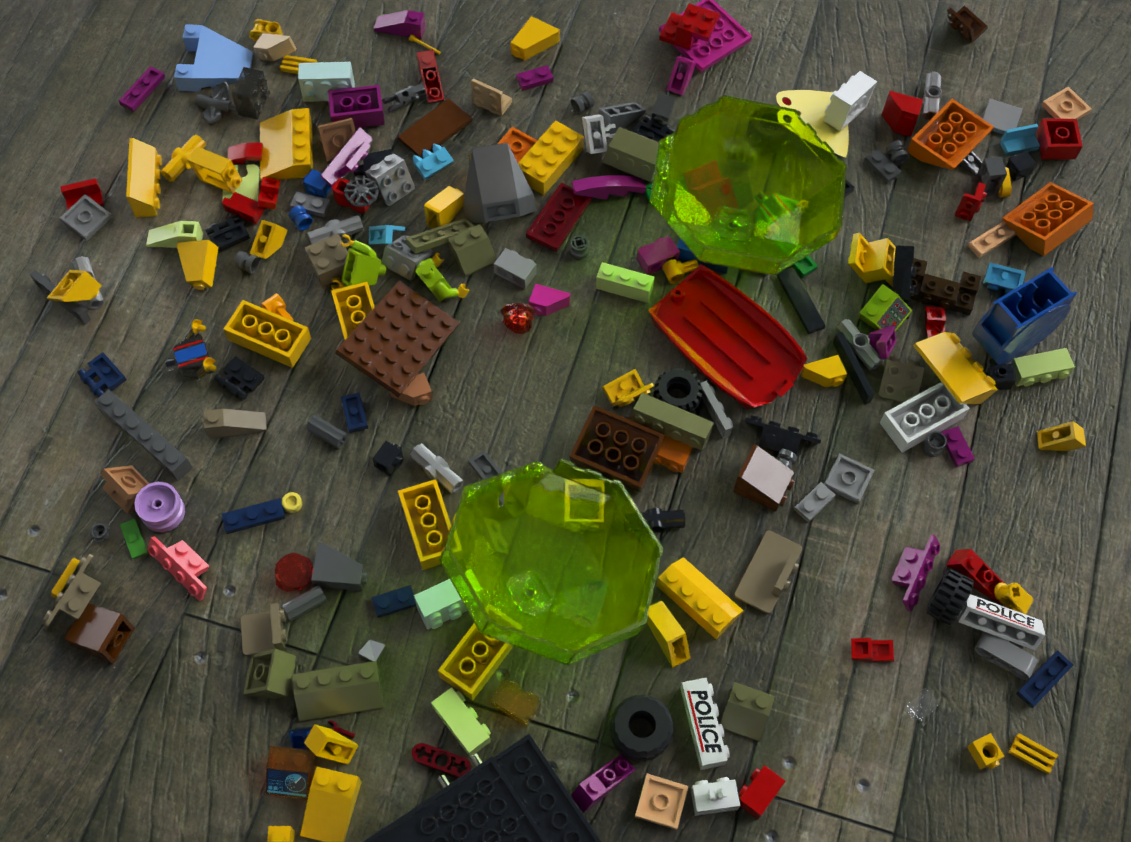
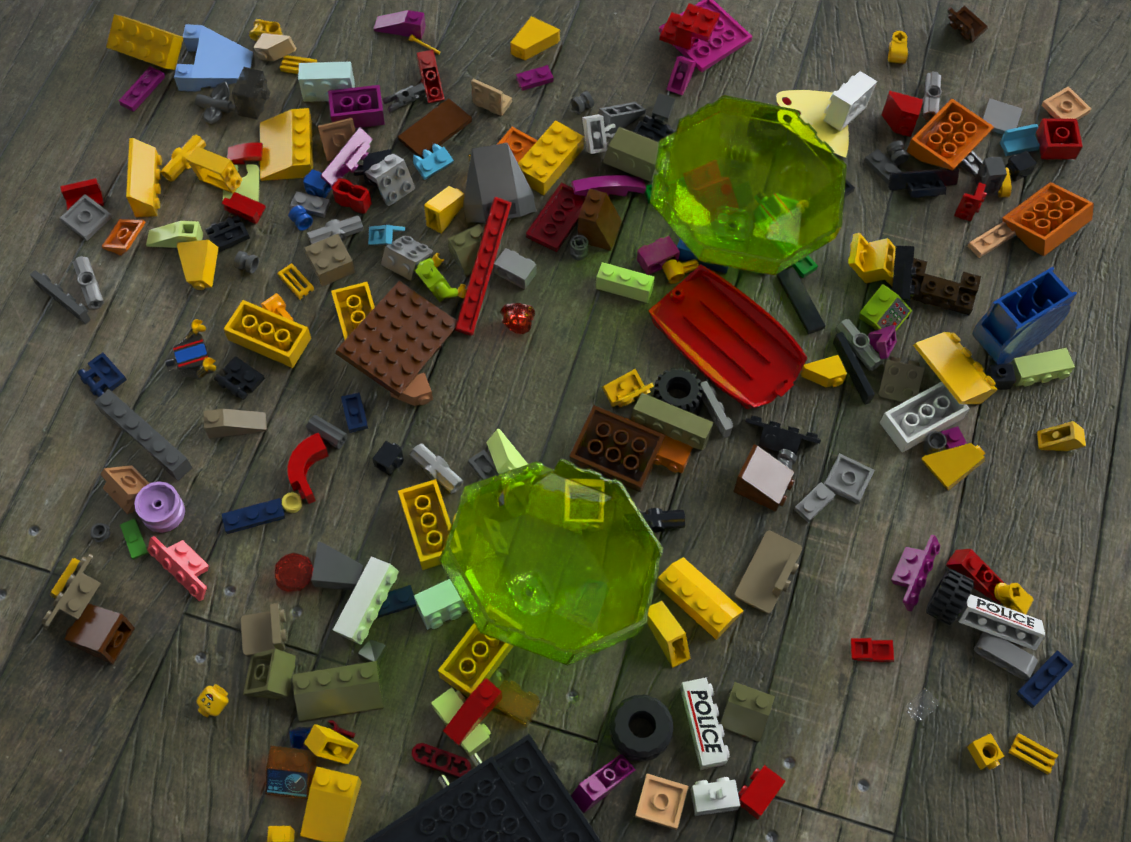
(75, 286): yellow slope -> none
(123, 235): none -> orange slope
(144, 42): none -> yellow brick
(212, 700): none -> yellow head
(268, 193): red slope -> none
(268, 239): yellow slope -> none
(302, 458): none -> red arch
(304, 291): none -> yellow tile
(304, 603): dark grey axle -> none
(360, 265): lime torso -> none
(361, 191): dark grey wheel -> none
(366, 600): none -> white brick
(437, 236): olive plate -> none
(473, 711): none -> red slope
(483, 266): none -> red tile
(504, 453): none -> yellowish green slope
(548, 300): dark pink slope -> none
(599, 220): none -> reddish brown slope
(898, 48): none -> yellow piece
(924, 182): none -> black bracket
(934, 321): red slope -> none
(954, 464): none -> yellow slope
(1003, 277): medium azure bracket -> none

